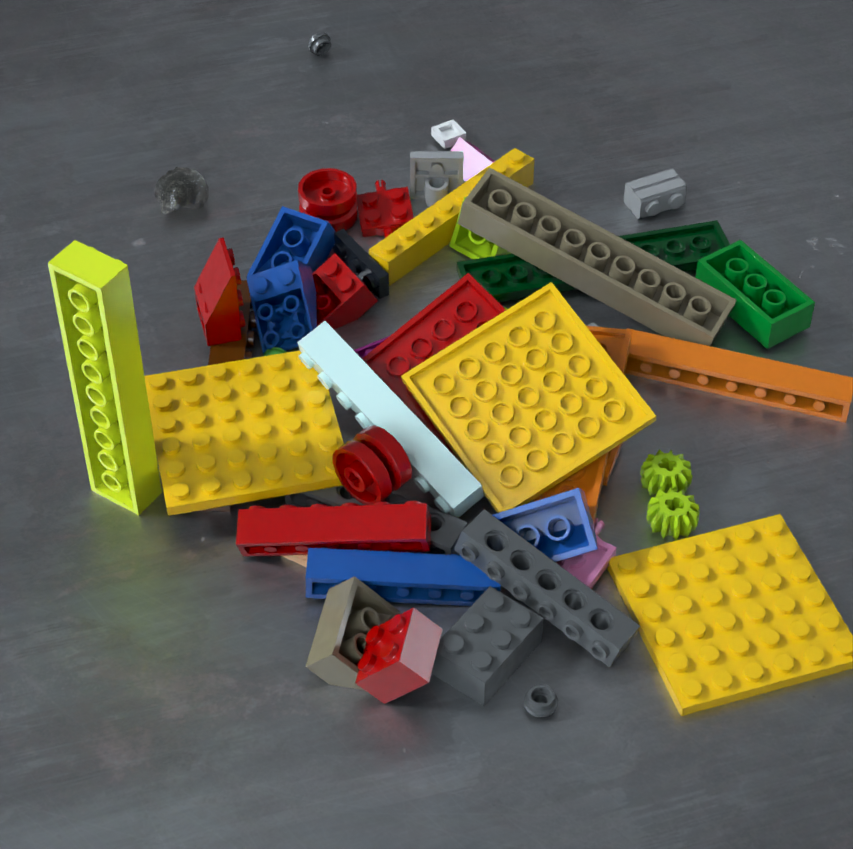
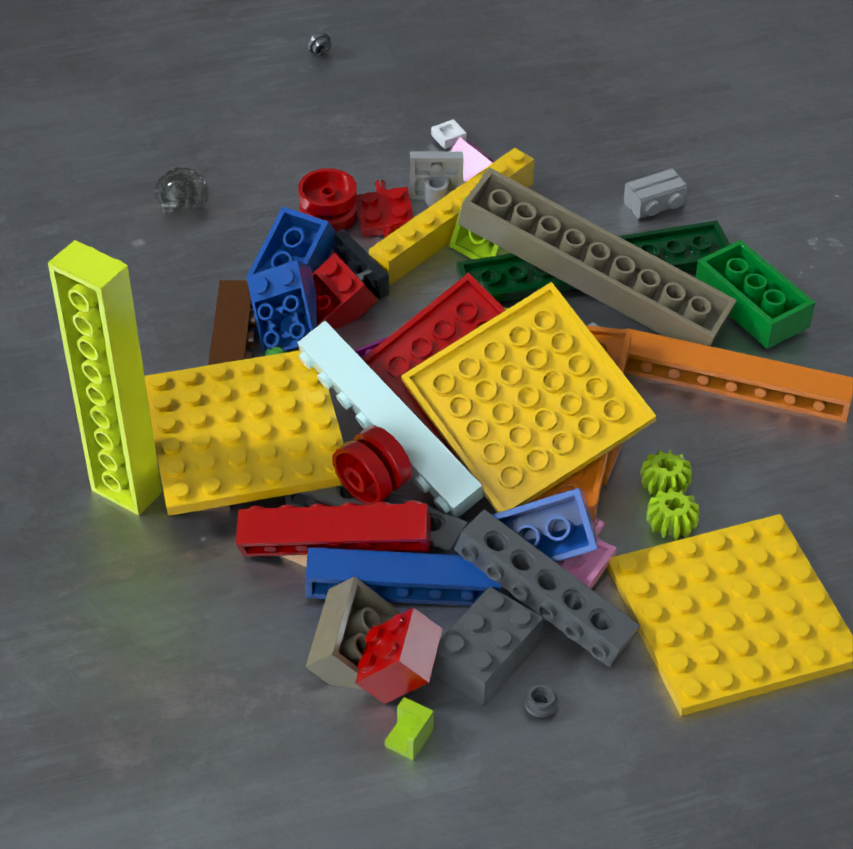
(219, 298): red slope -> none
(412, 729): none -> lime panel

